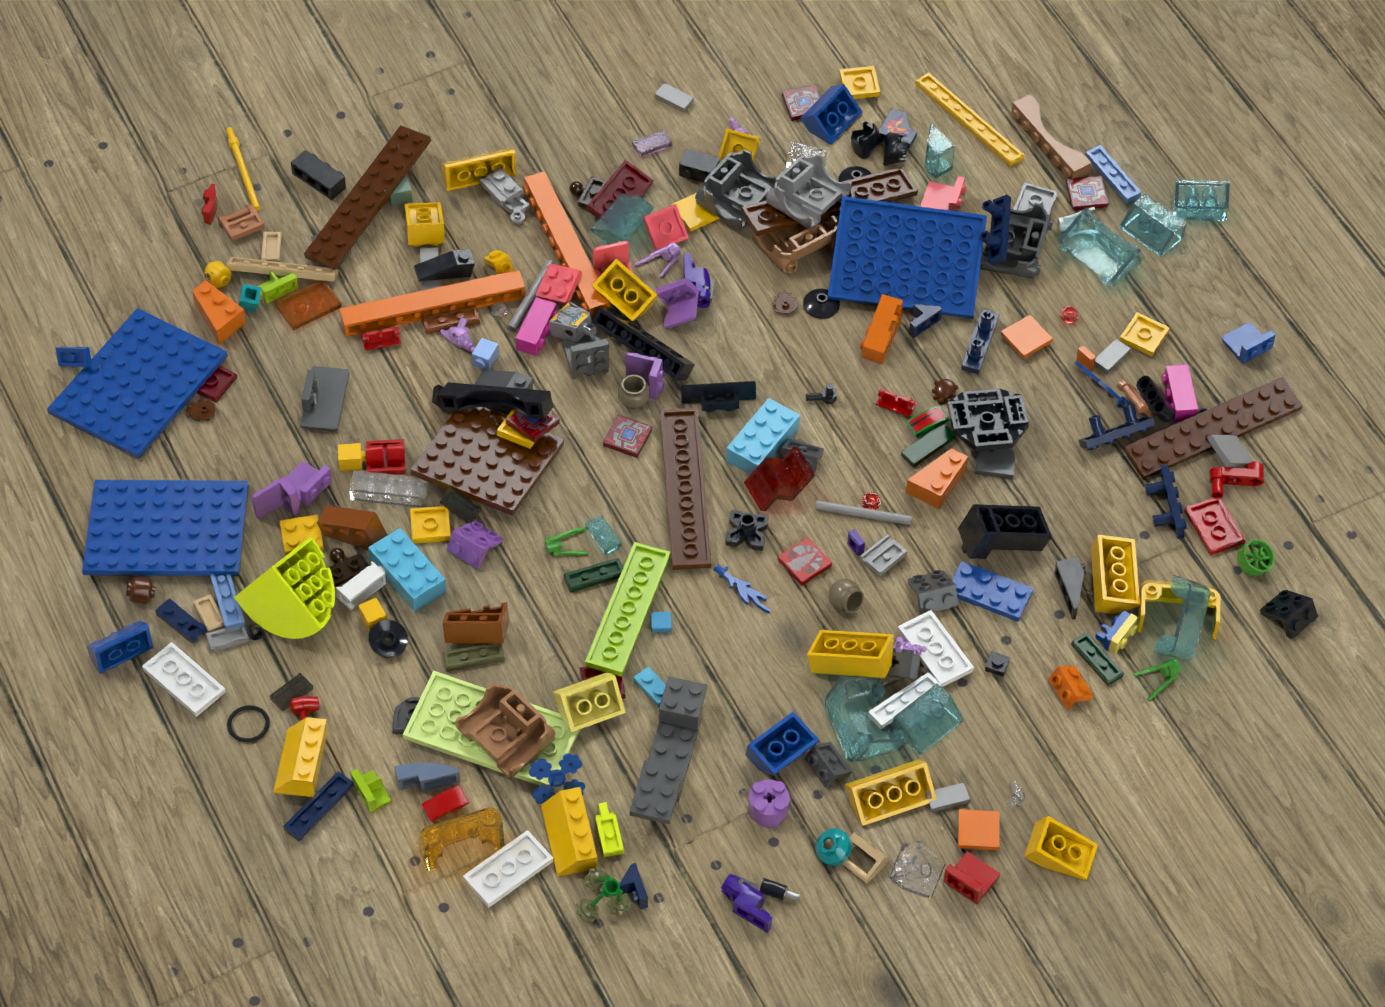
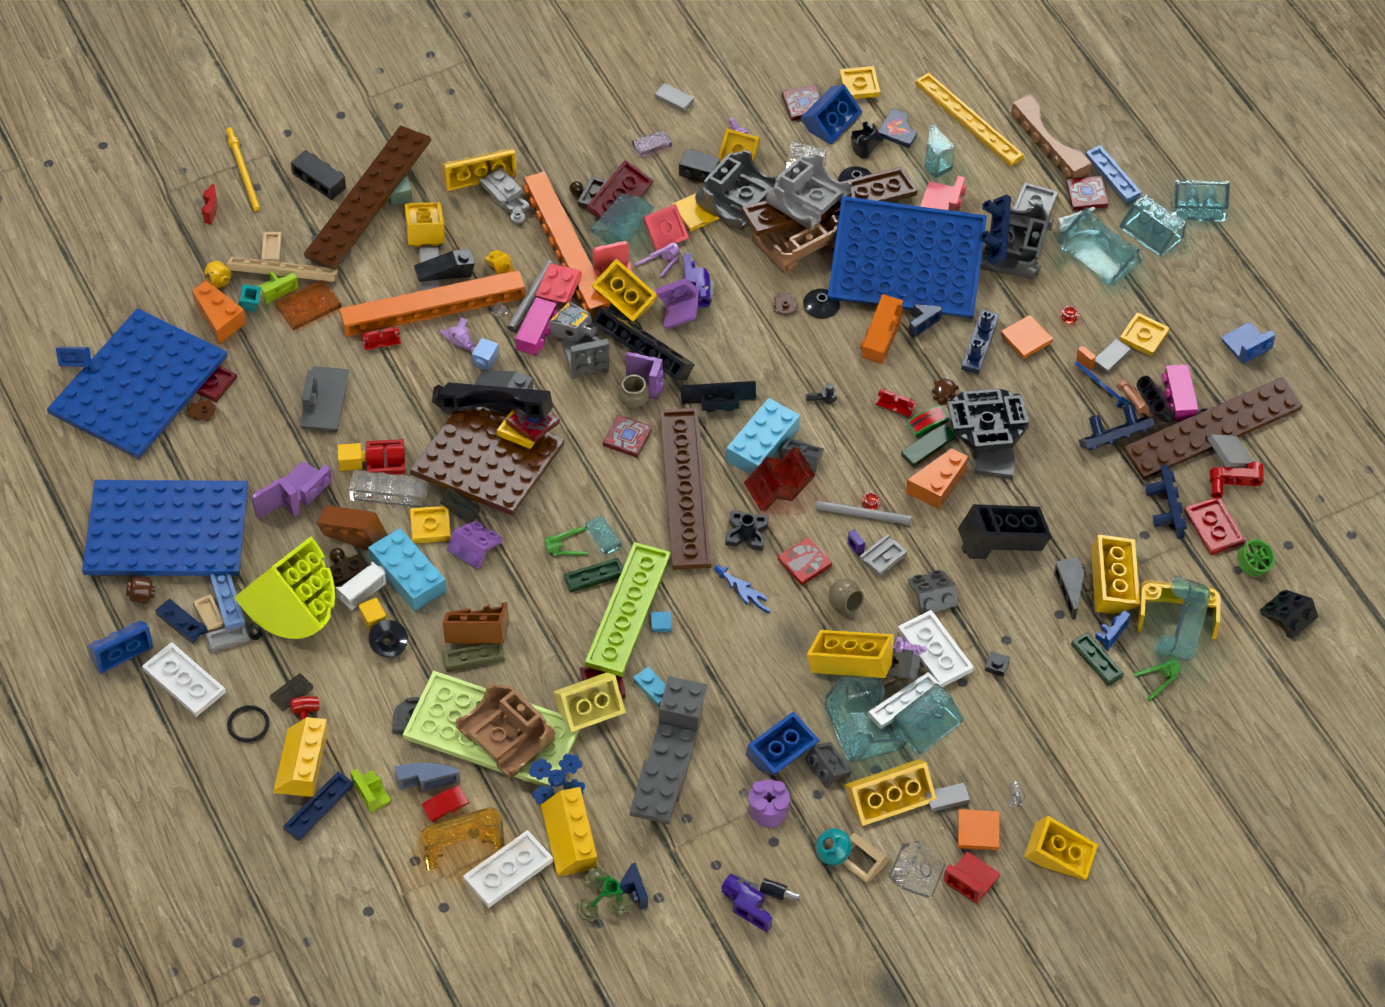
(243, 226): nougat plate -> none
(299, 529): yellow plate -> none
(444, 320): dark orange tile -> none
(608, 832): neon yellow hinge -> none
(895, 148): black hair -> none
(991, 591): plate -> none
(1070, 686): orange bracket -> none
(1121, 637): light yellow plate -> none

